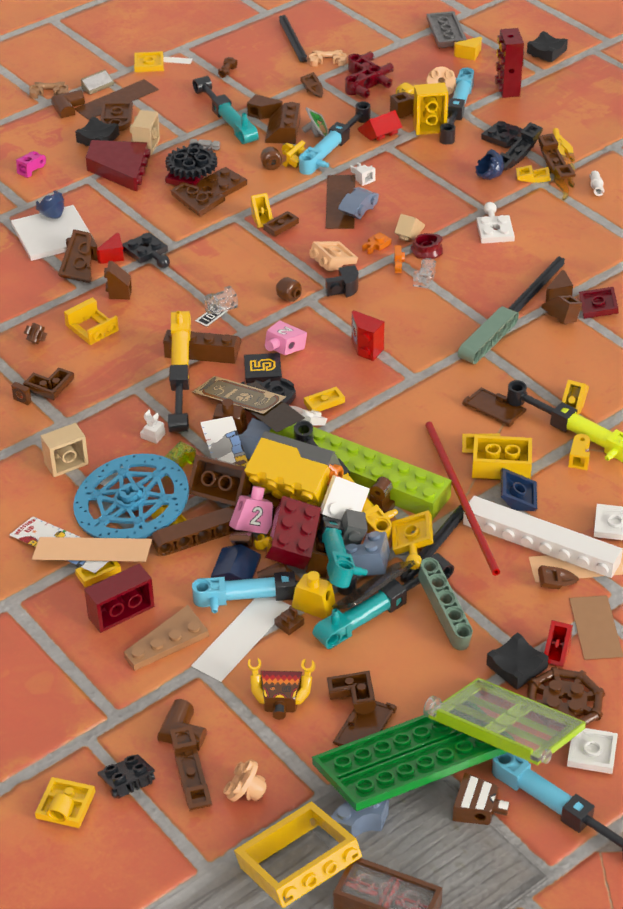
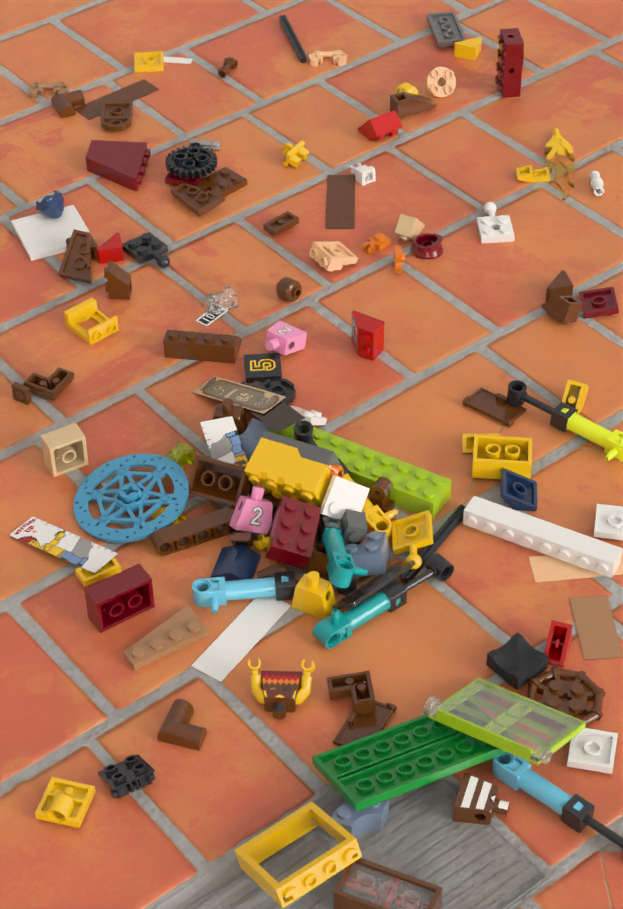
(29, 163): dark pink leg -> none
(35, 333): reddish brown gear -> none
(92, 549): light nougat sticker -> none
(96, 82): flat silver slope -> none
(97, 130): black brick -> none
(146, 129): tan brick -> none
(154, 429): white piece -> none
(179, 368): piece -> none
(190, 768): reddish brown slope -> none
(222, 107): teal piece -> none
(246, 782): light nougat plate -> none
(260, 209): yellow slope -> none
(262, 107): reddish brown slope -> none
(271, 158): reddish brown head -> none
(284, 124): reddish brown slope -> none
(289, 621): reddish brown tile -> none
(312, 84): reddish brown plate -> none
(317, 124): shield -> none
(324, 399): yellow plate -> none
(338, 134): medium azure piece -> none
(345, 283): black brick -> none
(358, 202): sand blue brick -> none
(365, 74): dark red pin -> none
(425, 276): clear leg -> none
(430, 107): yellow brick -> none
(445, 604): sand green beam -> none
(456, 104): piece -> none
(463, 500): red piece -> none
(488, 335): sand green beam -> none
(490, 165): dark blue hair -> none
(502, 134): black plate -> none
(520, 149): black slope -> none
(543, 278): black axle -> none
(547, 47): black brick -> none
(553, 157): reddish brown slope -> none
(555, 577): reddish brown plate -> none
(580, 452): yellow leg -> none

